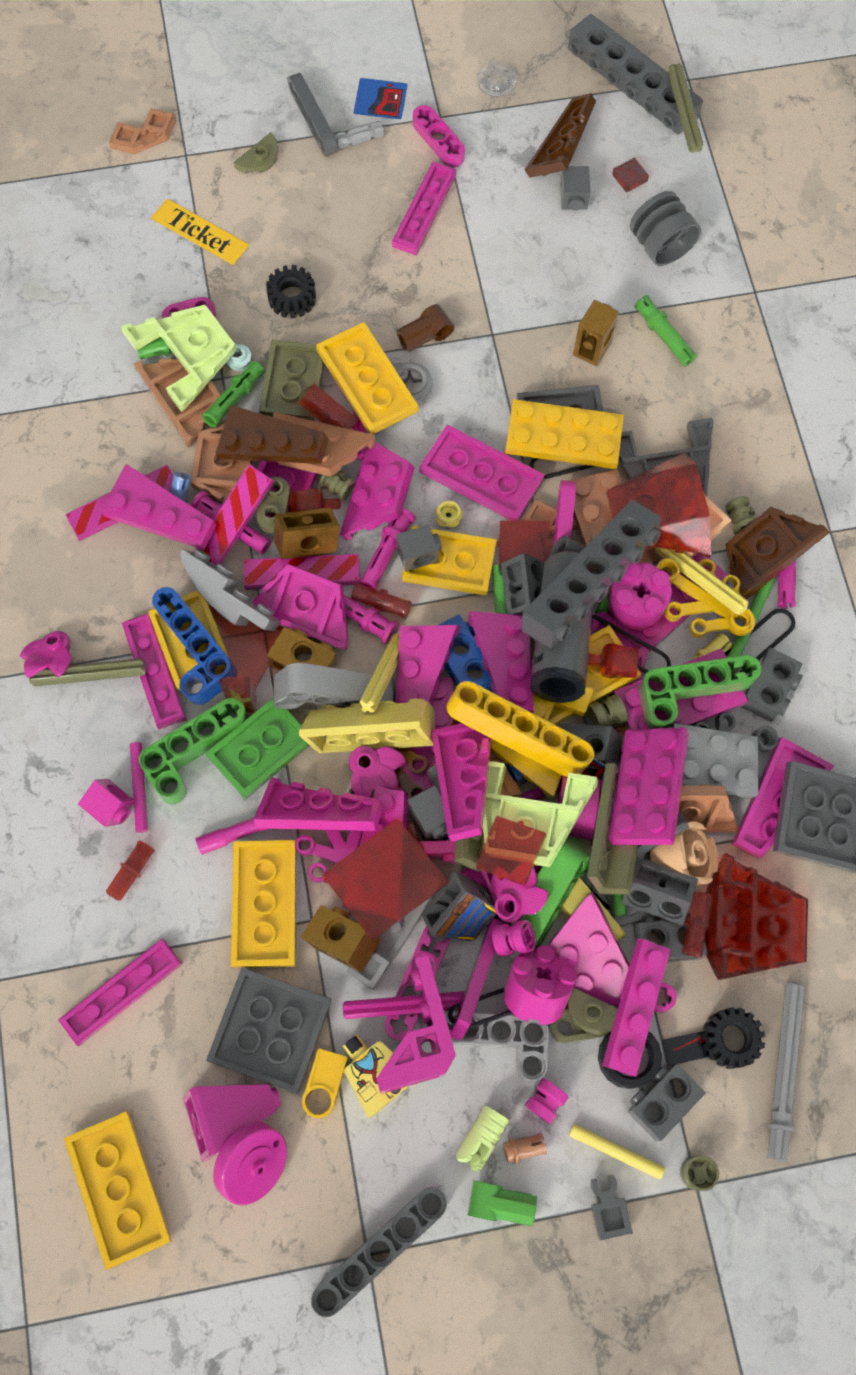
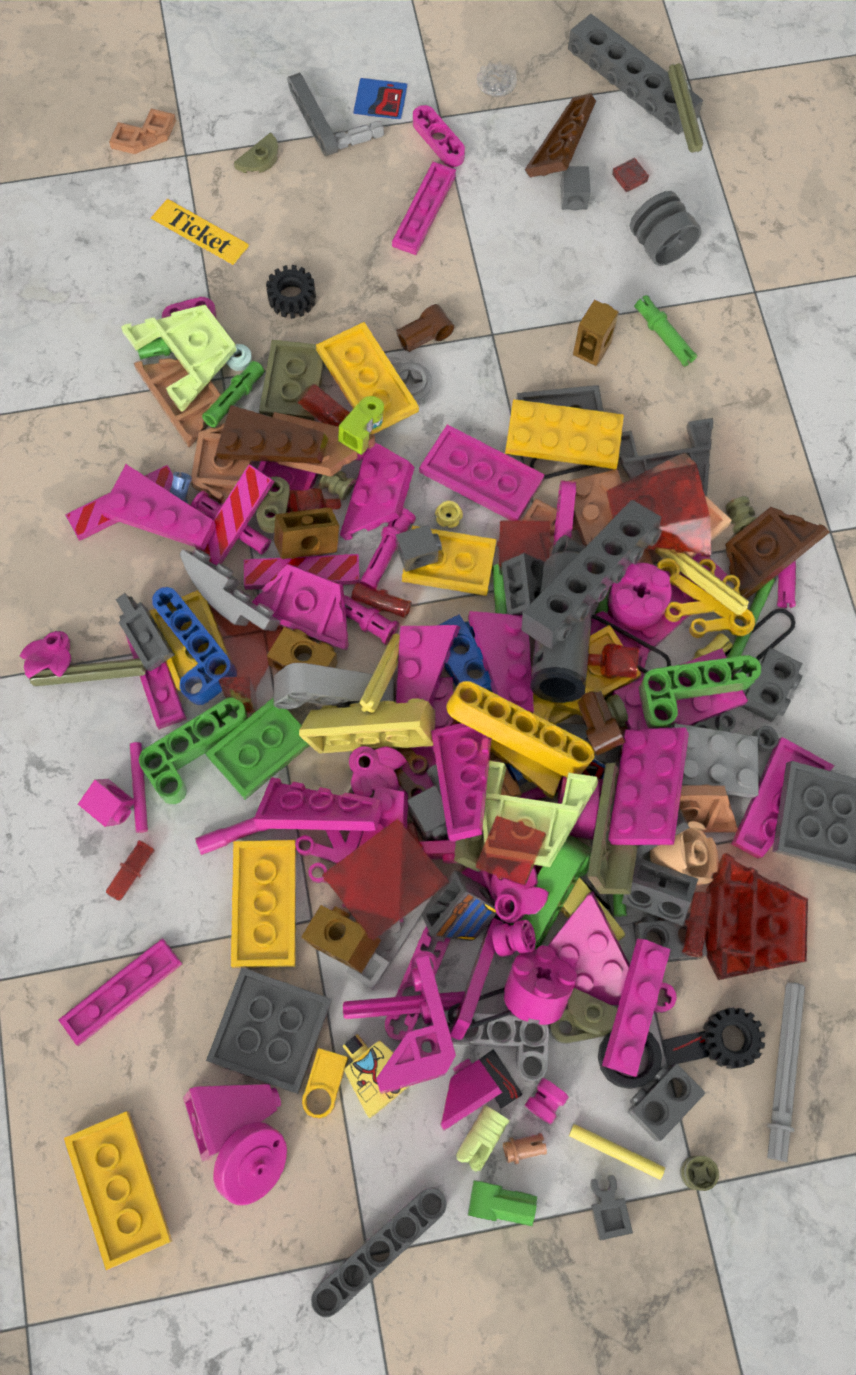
(143, 633): none -> dark grey hinge
(360, 422): none -> lime leg
(467, 1092): none -> dark pink slope
(502, 1078): none -> black sticker
(602, 729): none -> reddish brown piece

